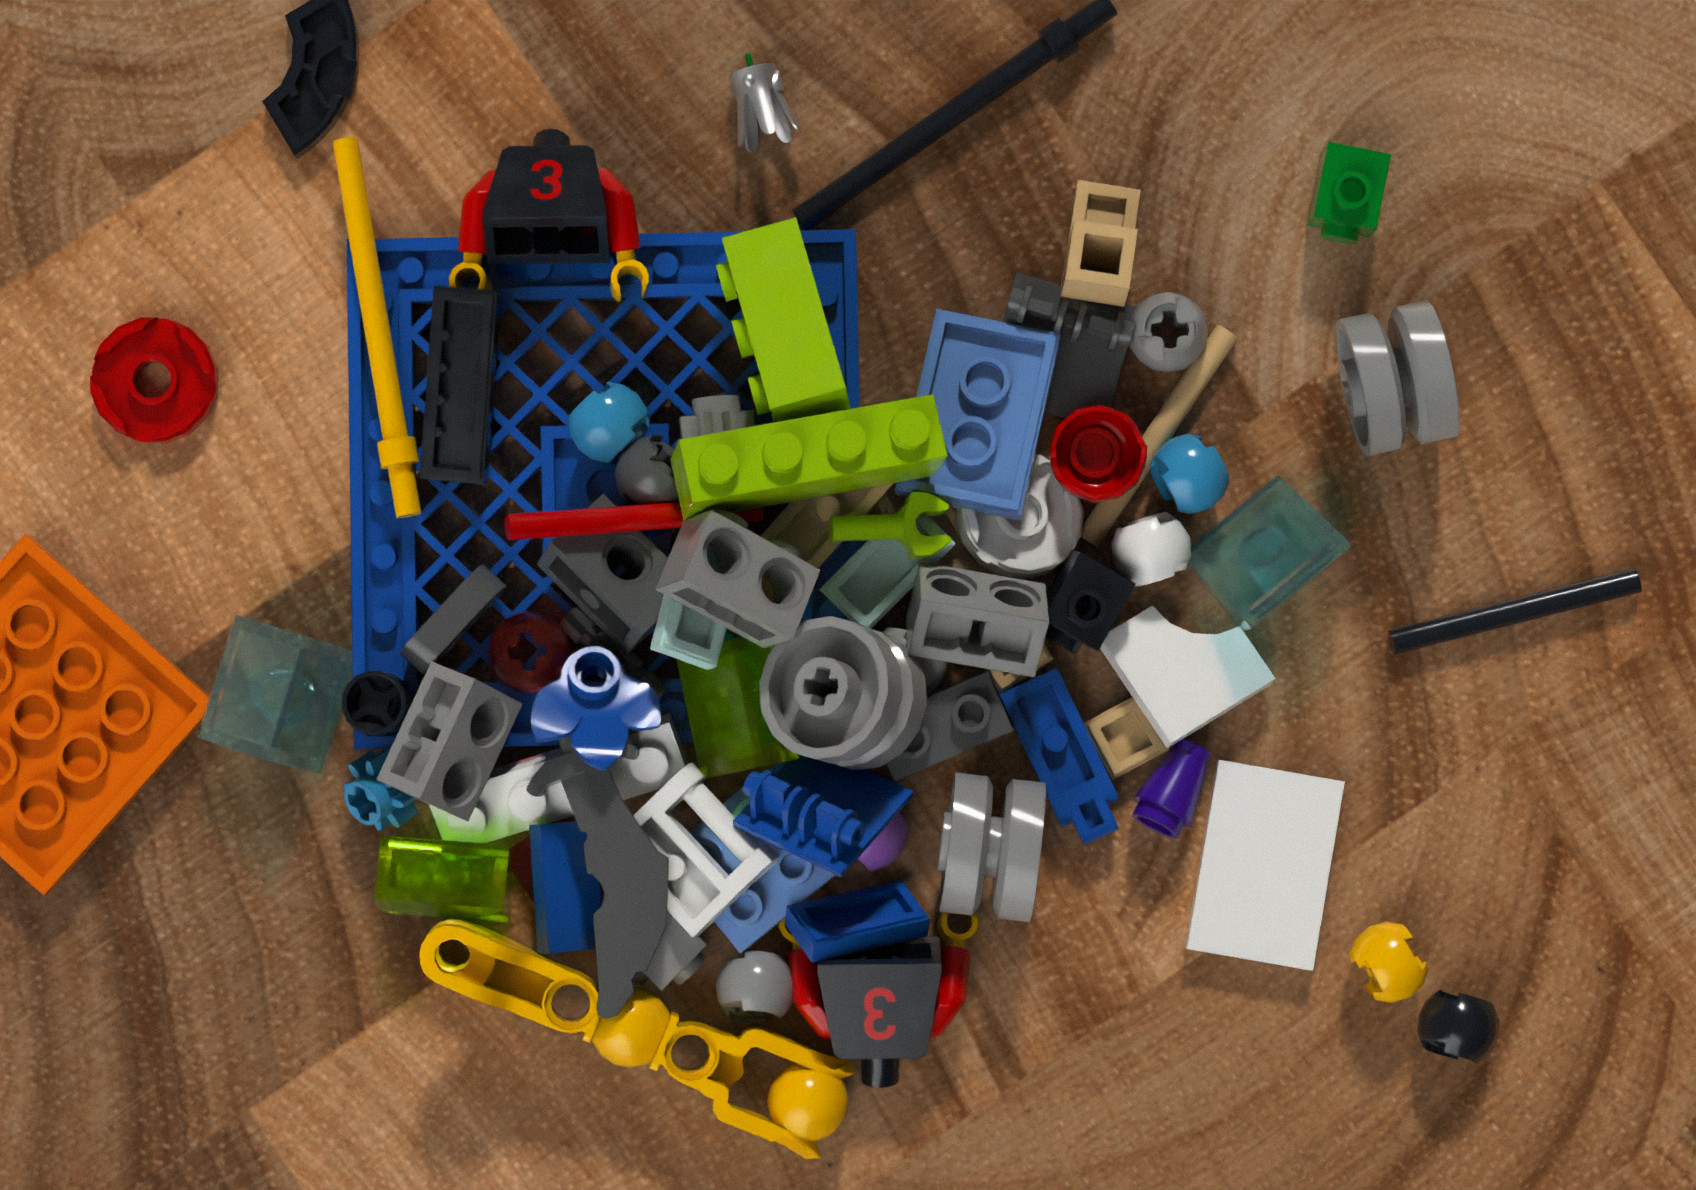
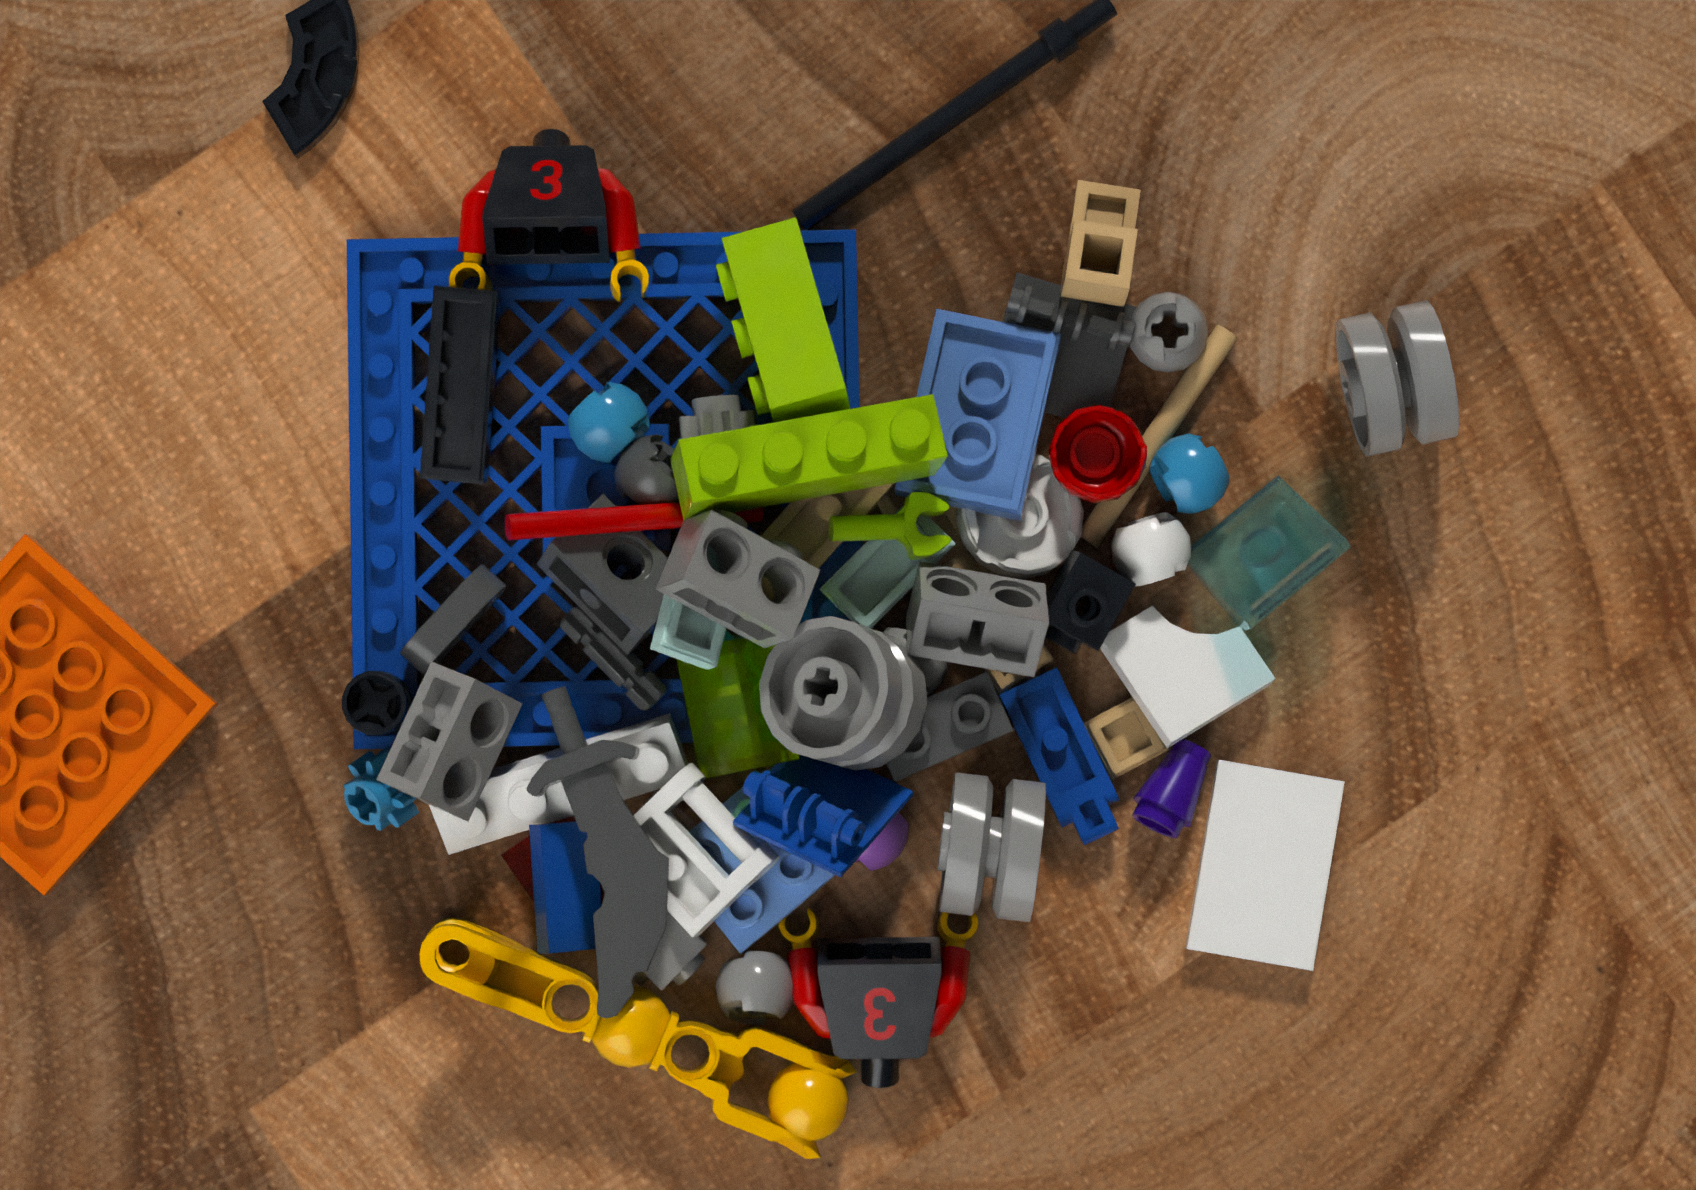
(180, 407): red tile -> none
(276, 695): clear light blue slope -> none
(397, 449): yellow bar -> none
(444, 878): clear neon green brick -> none
(510, 635): clear red piece -> none
(594, 716): blue plate -> none
(761, 97): flat silver piece -> none
(856, 921): blue tile -> none
(1348, 192): green brick -> none
(1388, 962): yellow piece -> none
(1458, 1026): black piece -> none
(1514, 611): black bar -> none

